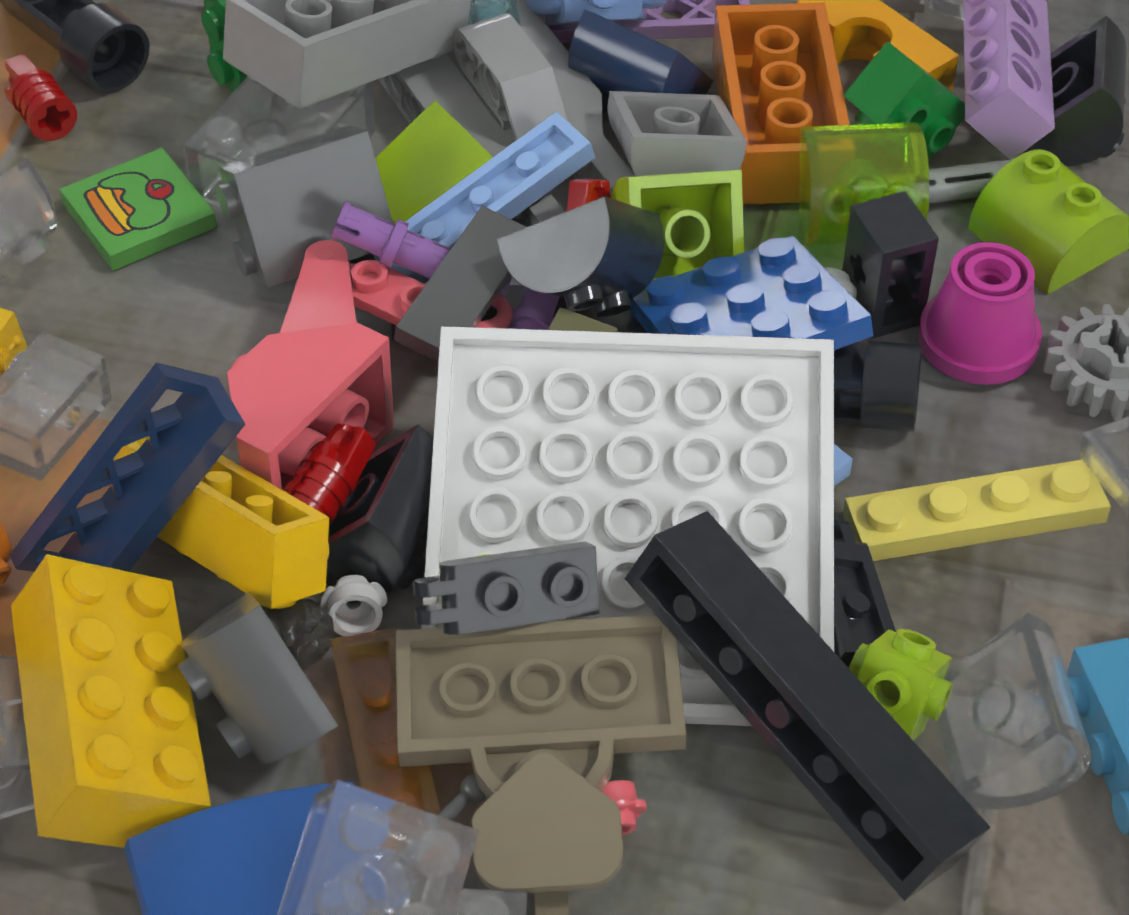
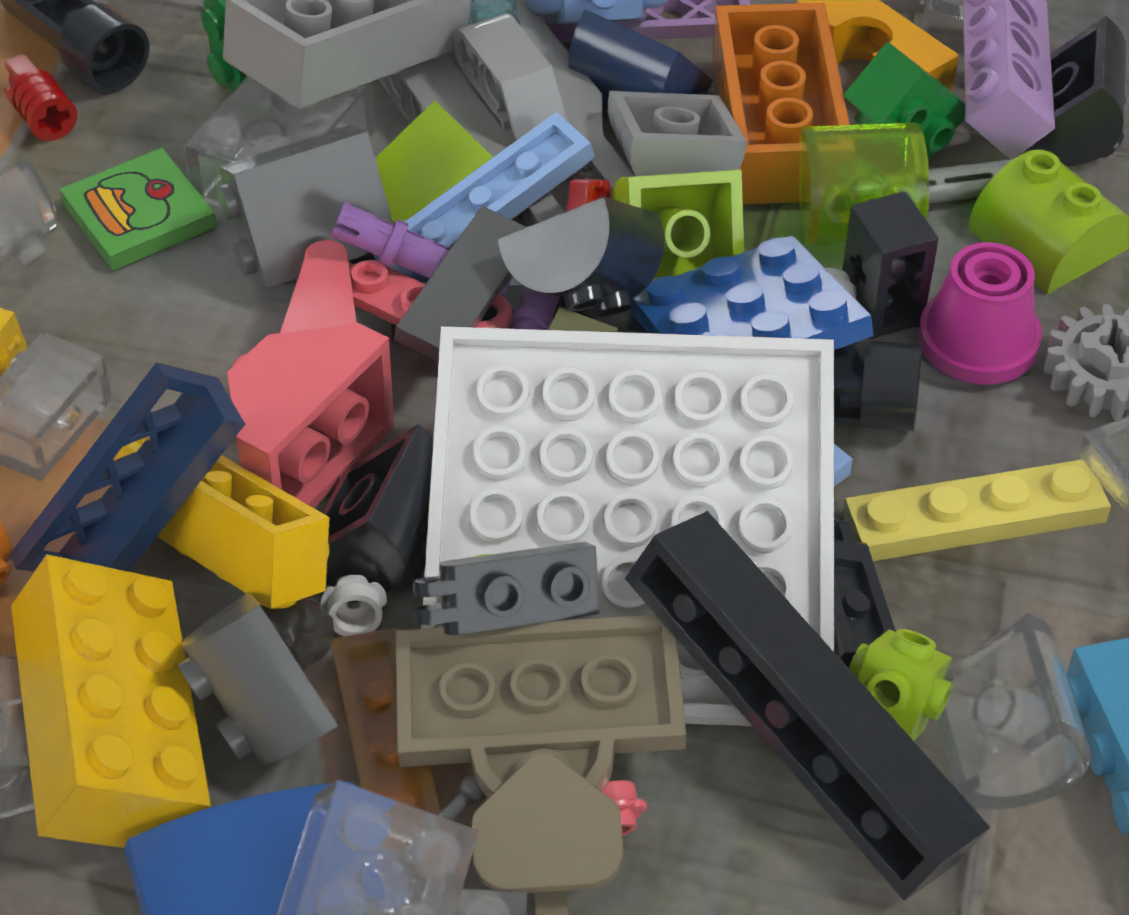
(332, 469): red hinge -> none

